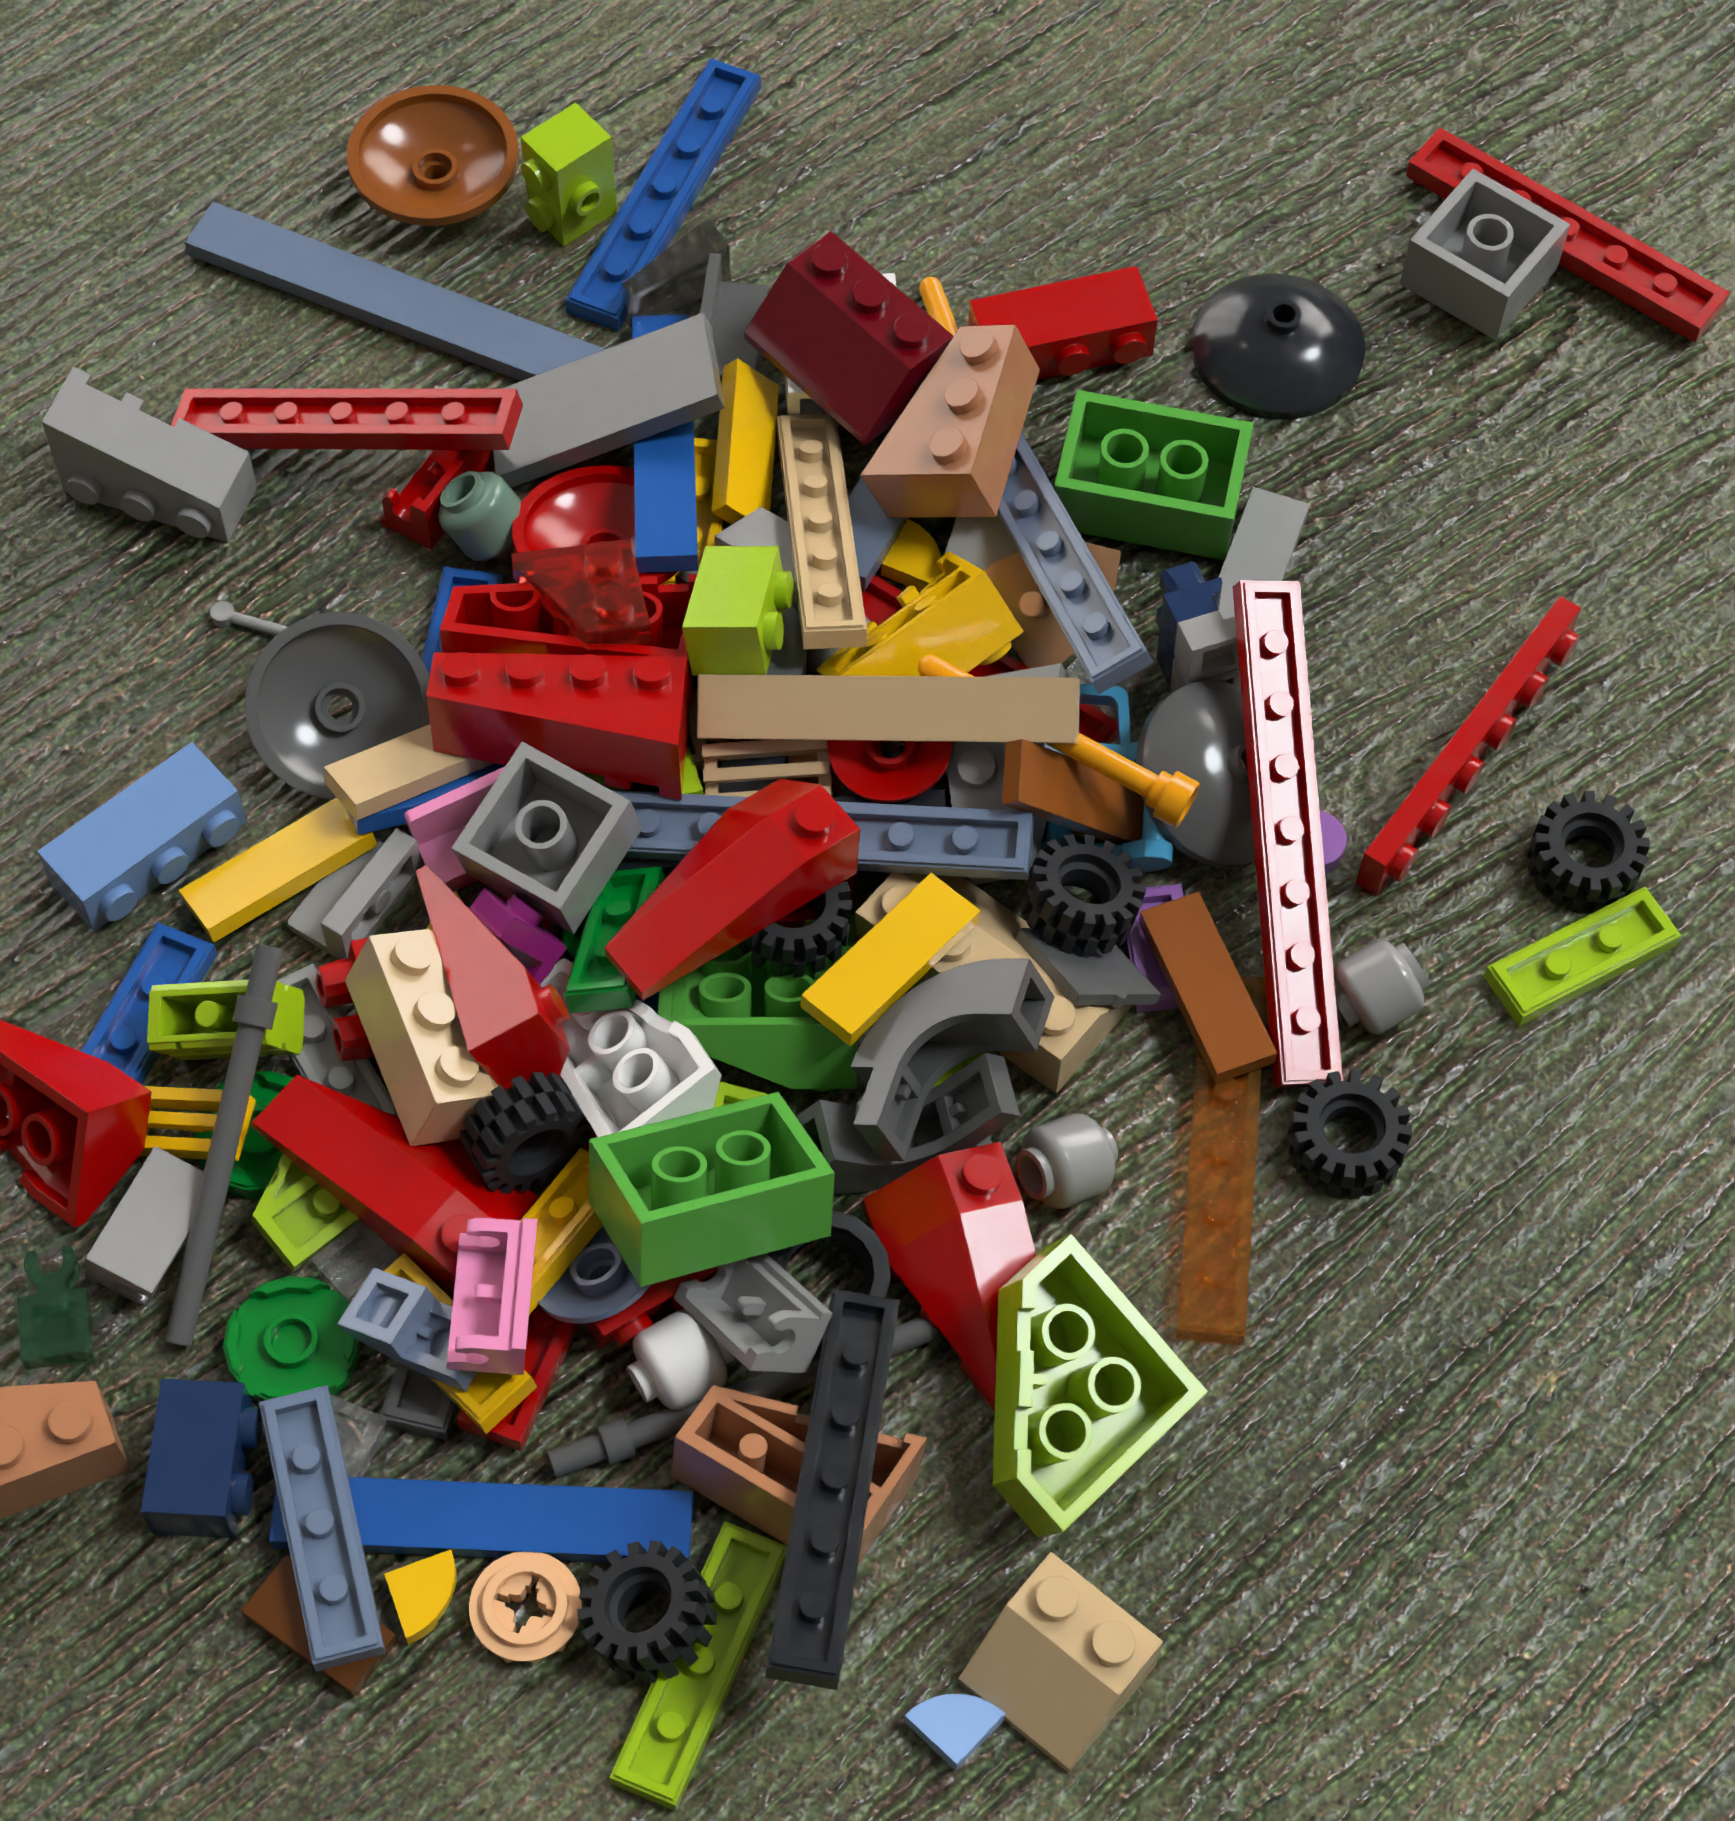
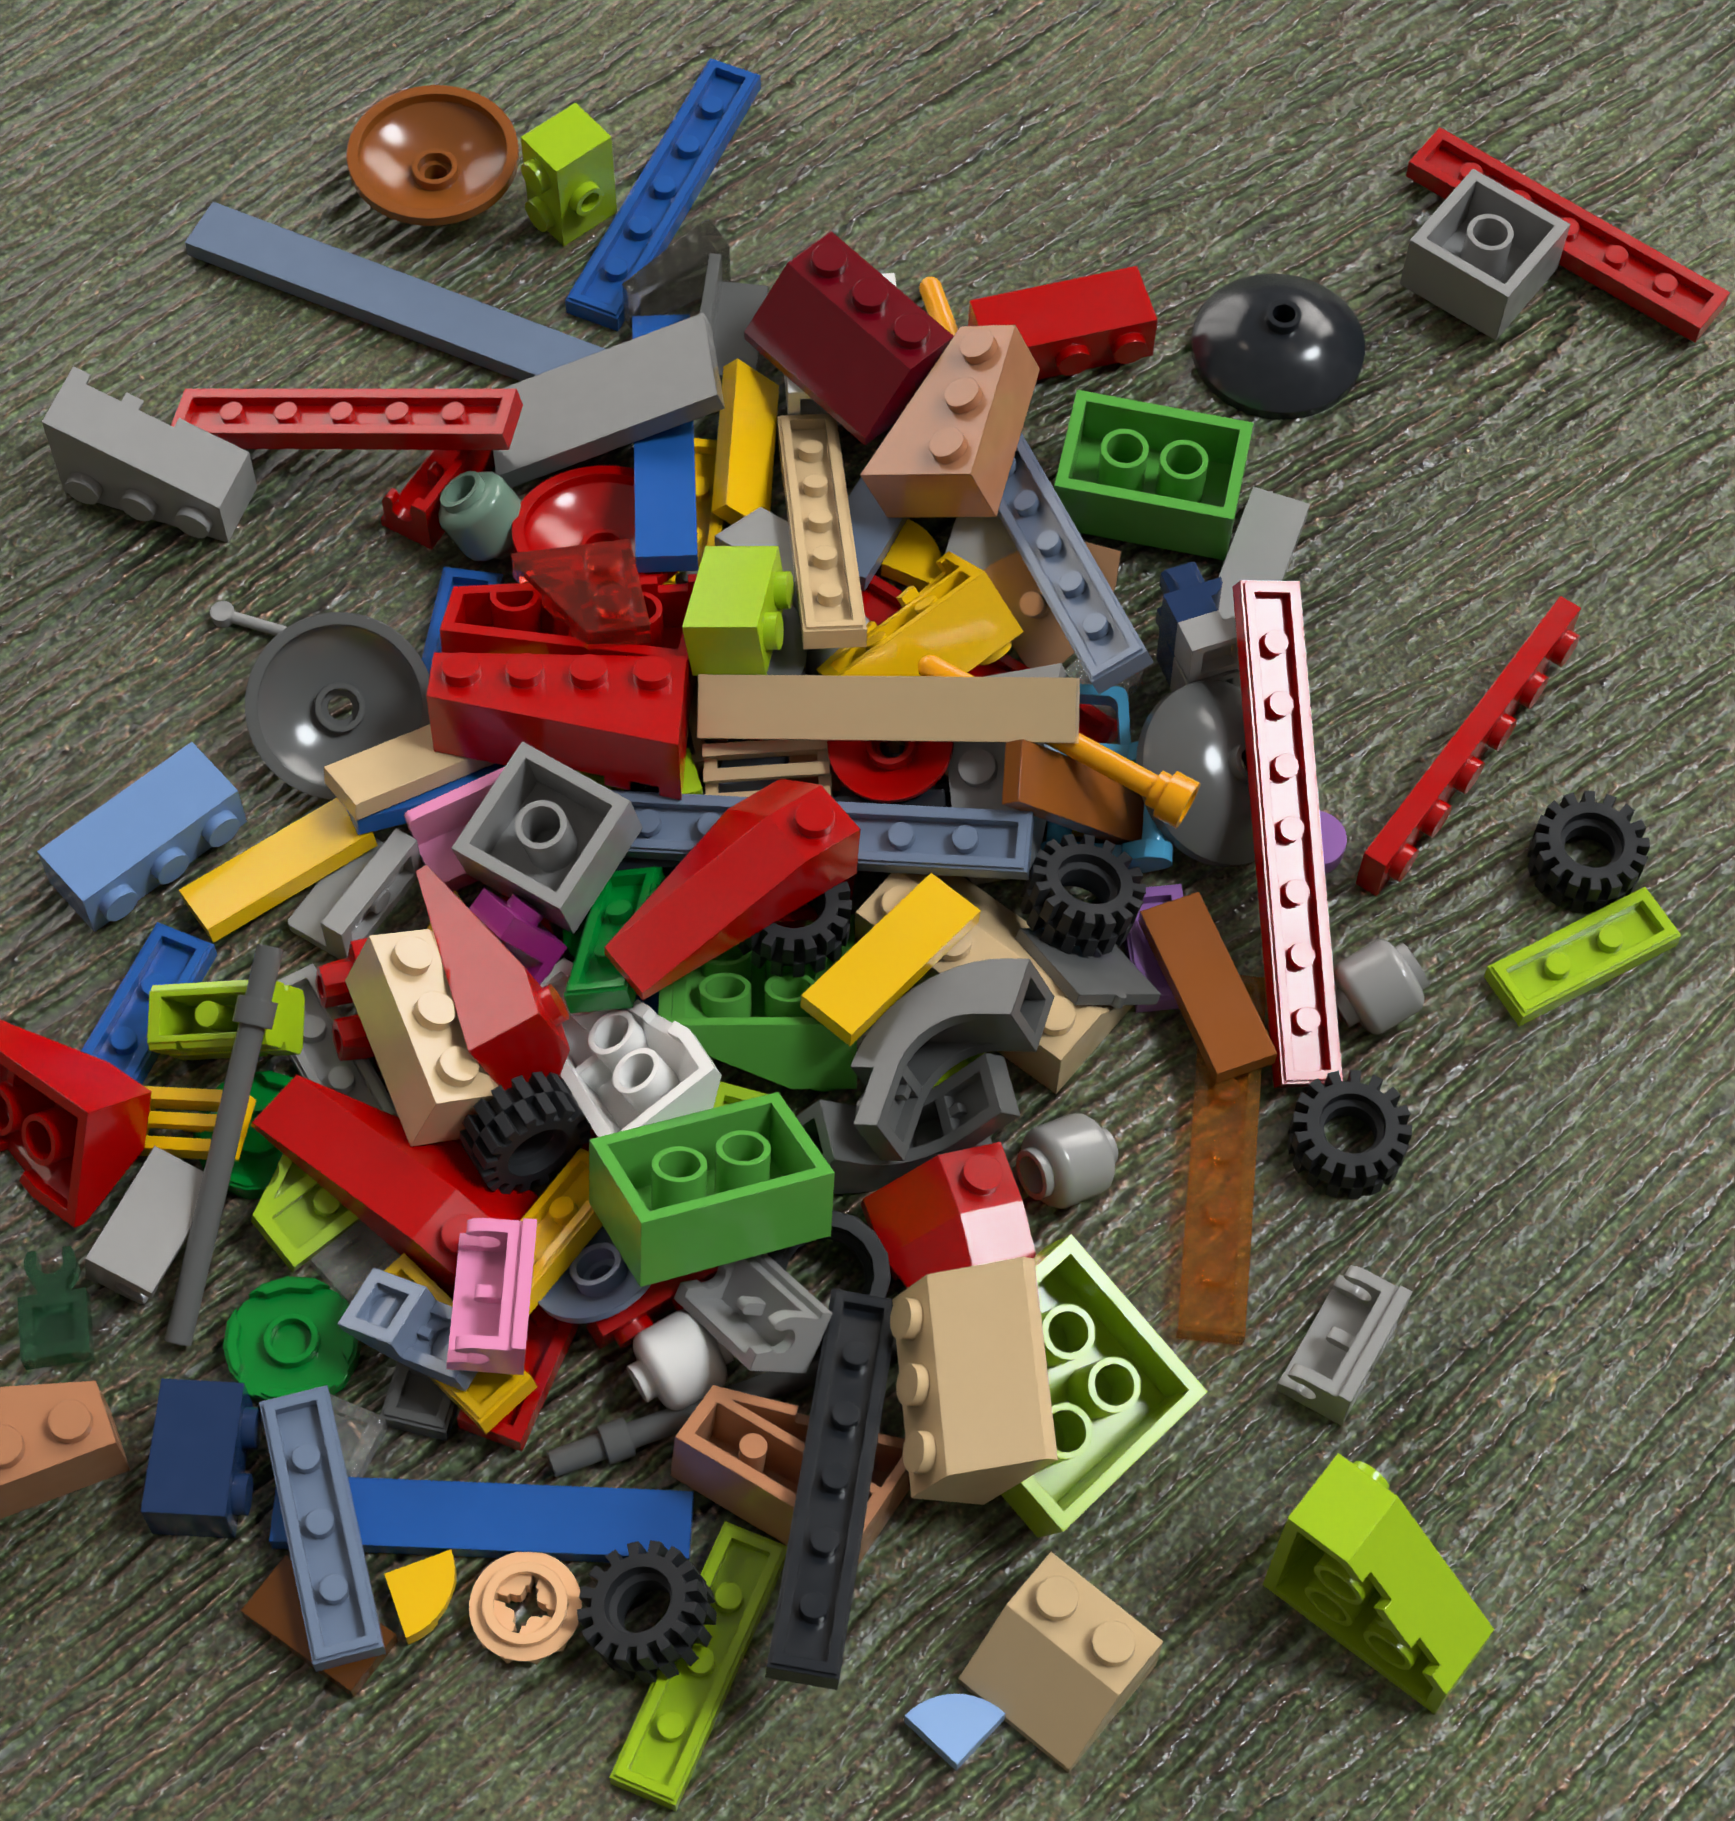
(973, 1381): none -> tan slope
(1344, 1343): none -> light grey hinge
(1377, 1583): none -> lime brick

